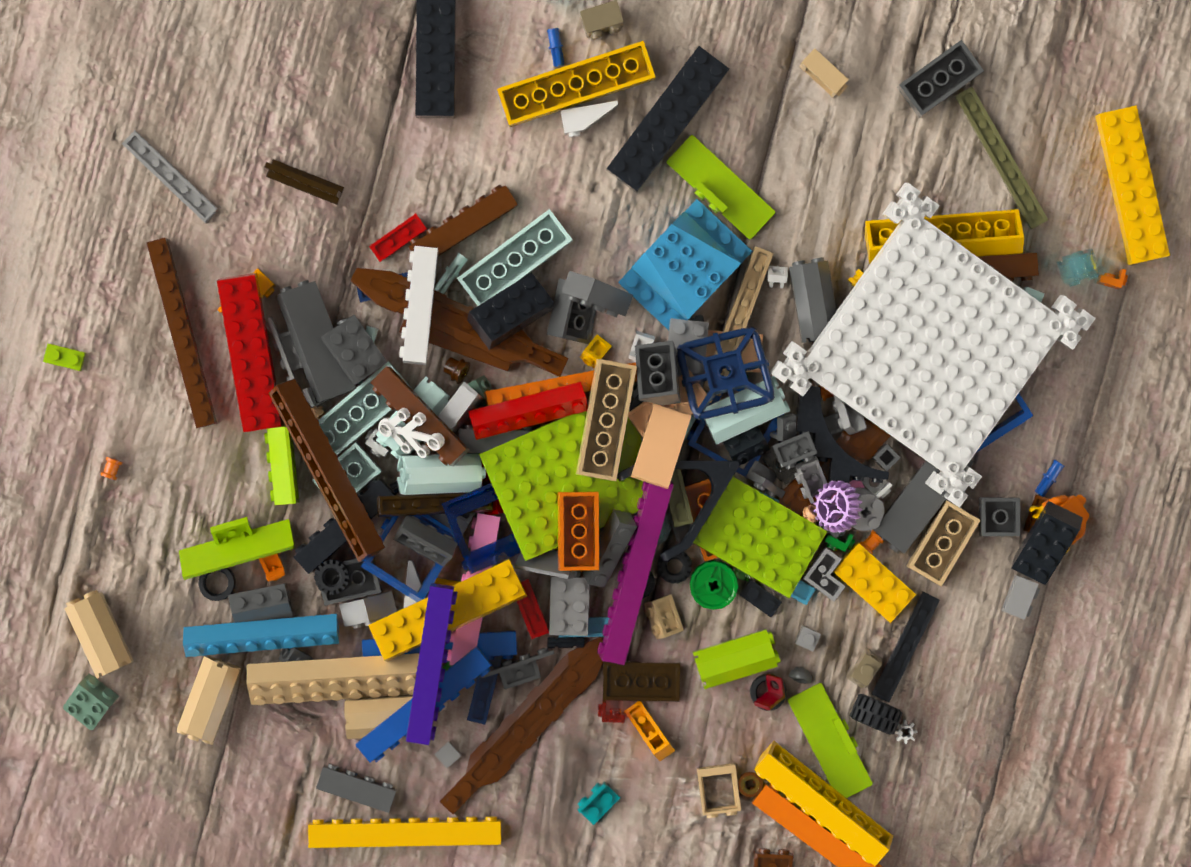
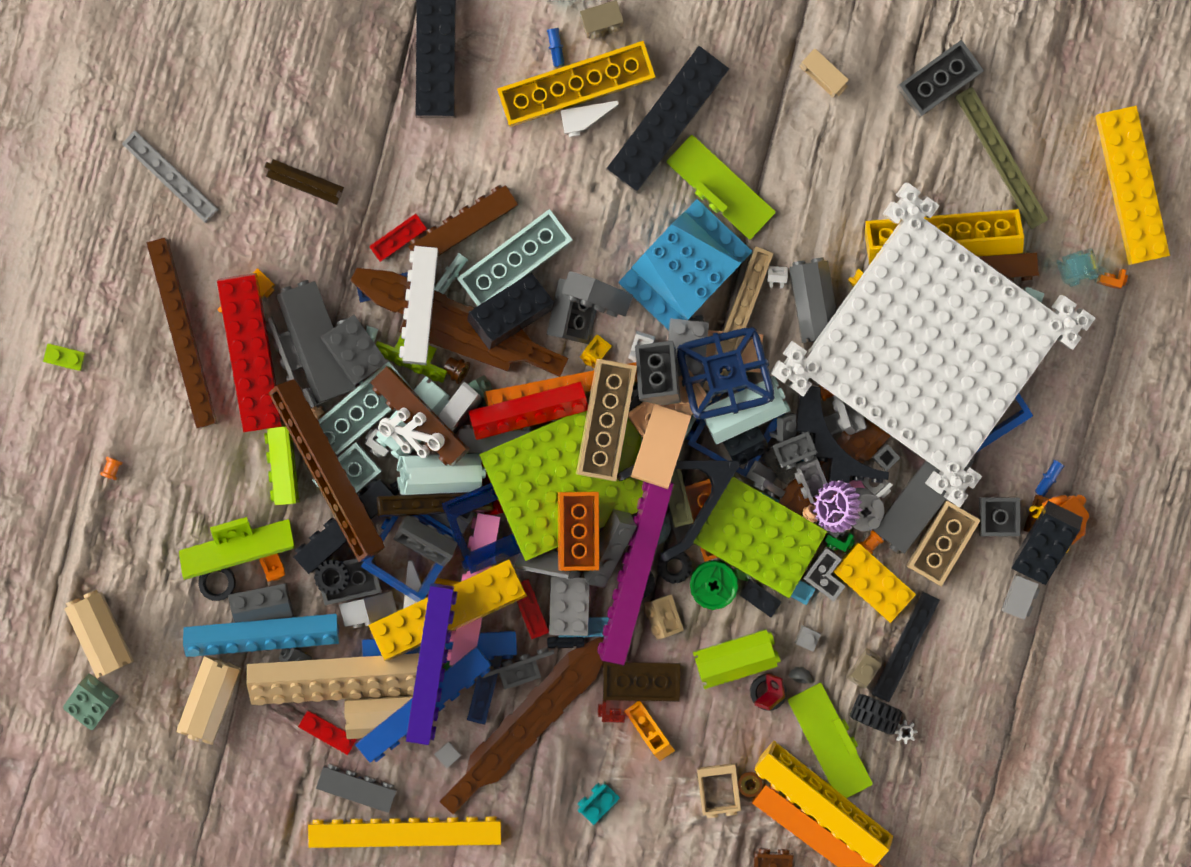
(326, 732): none -> red plate
(429, 370): none -> lime bracket

